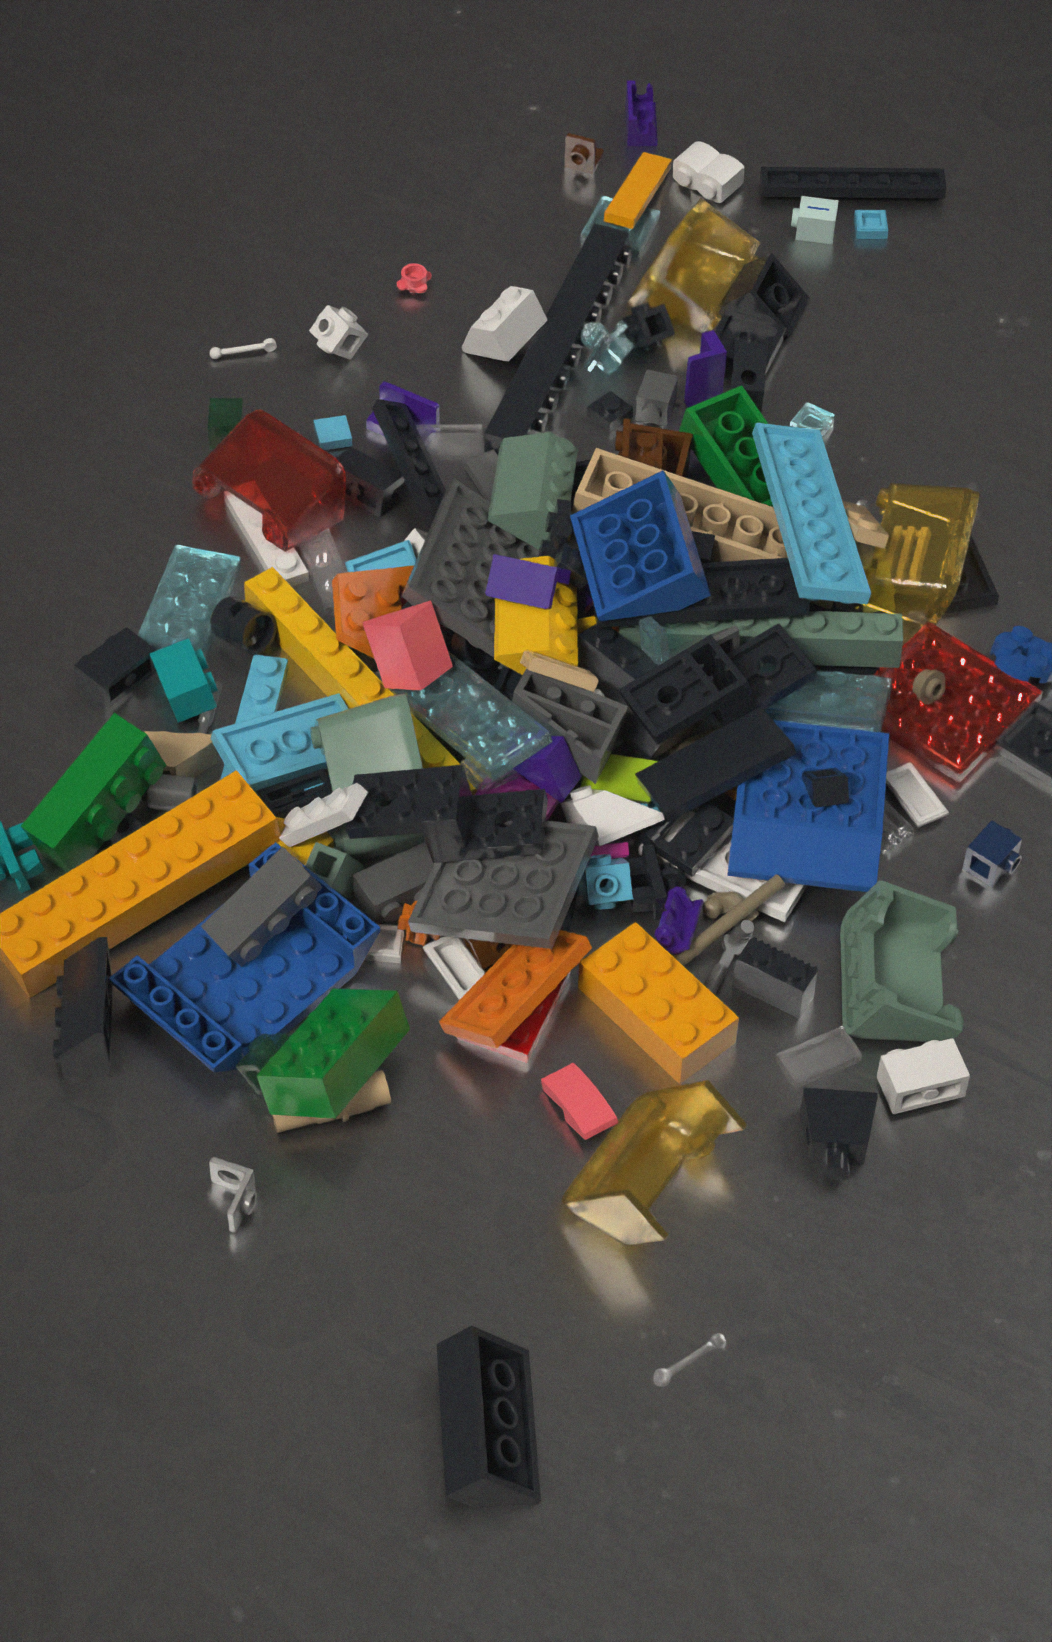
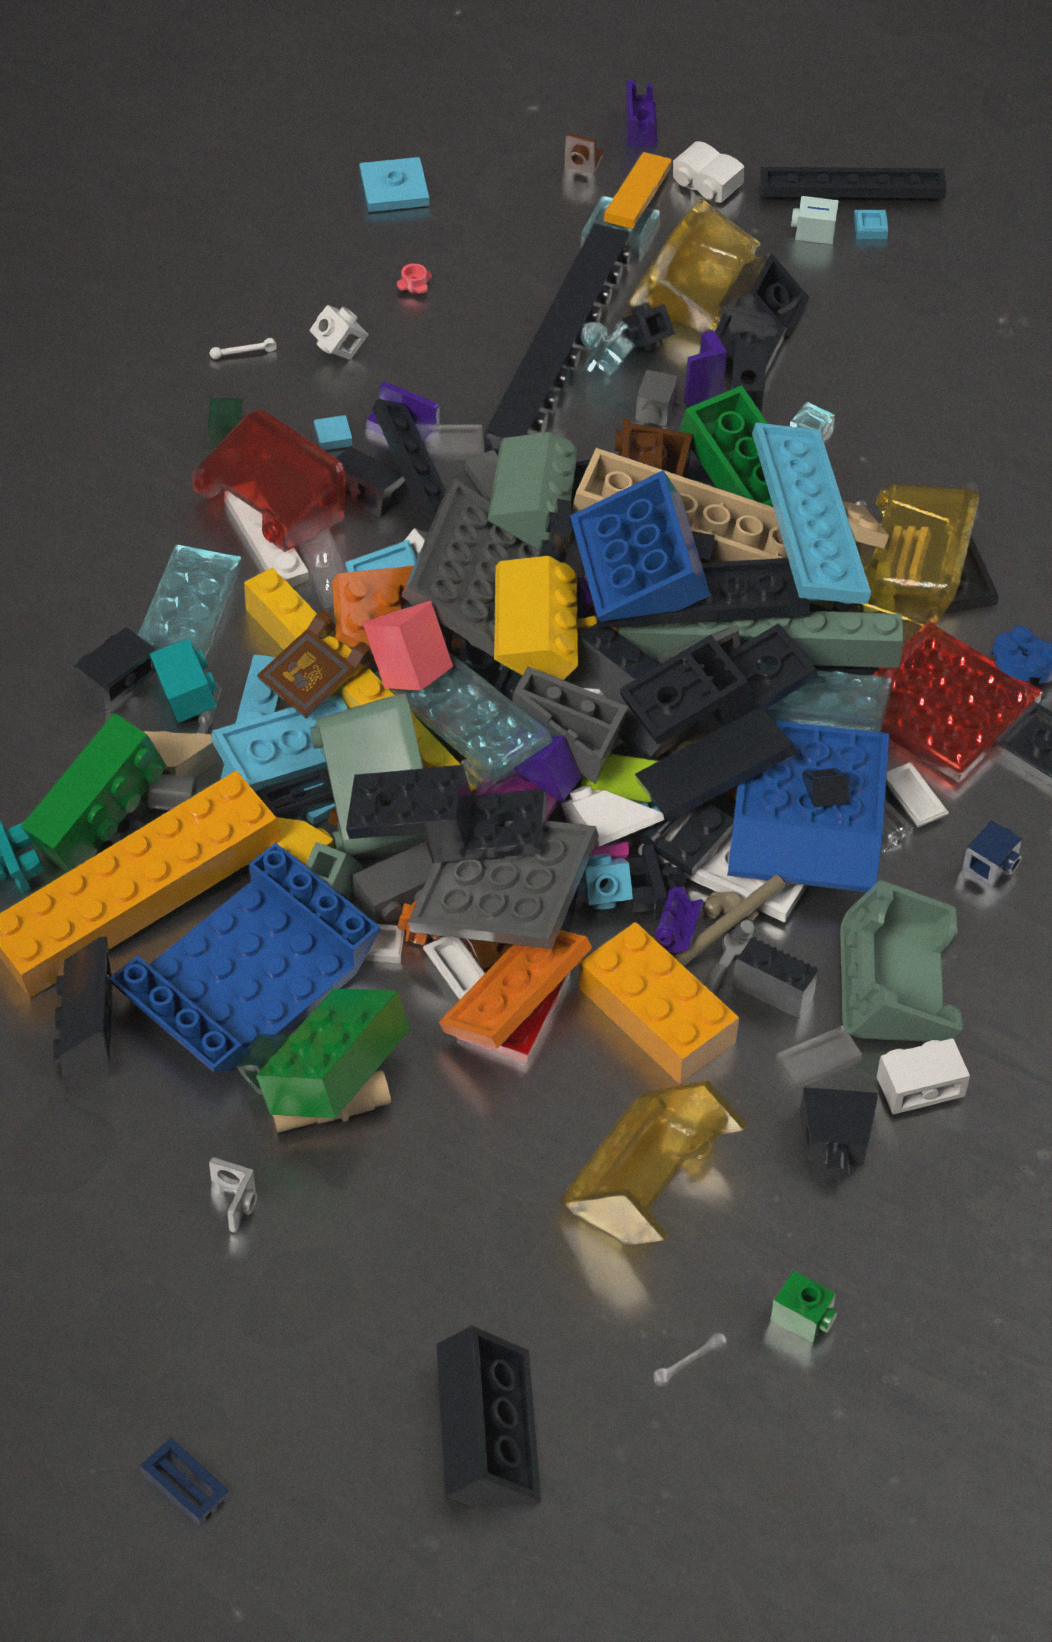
(209, 1505): none -> dark blue tile
(243, 625): black wheel -> none
(262, 907): dark grey brick -> none
(310, 669): none -> reddish brown flag
(322, 814): white plate -> none
(394, 184): none -> medium azure plate
(505, 325): white slope -> none
(524, 581): dark purple panel -> none
(559, 670): tan tile -> none
(570, 559): black plate -> none
(580, 1100): coral slope -> none
(609, 411): black plate -> none
(654, 640): clear light blue tile -> none
(804, 1307): none -> green brick
(929, 685): dark tan plate -> none

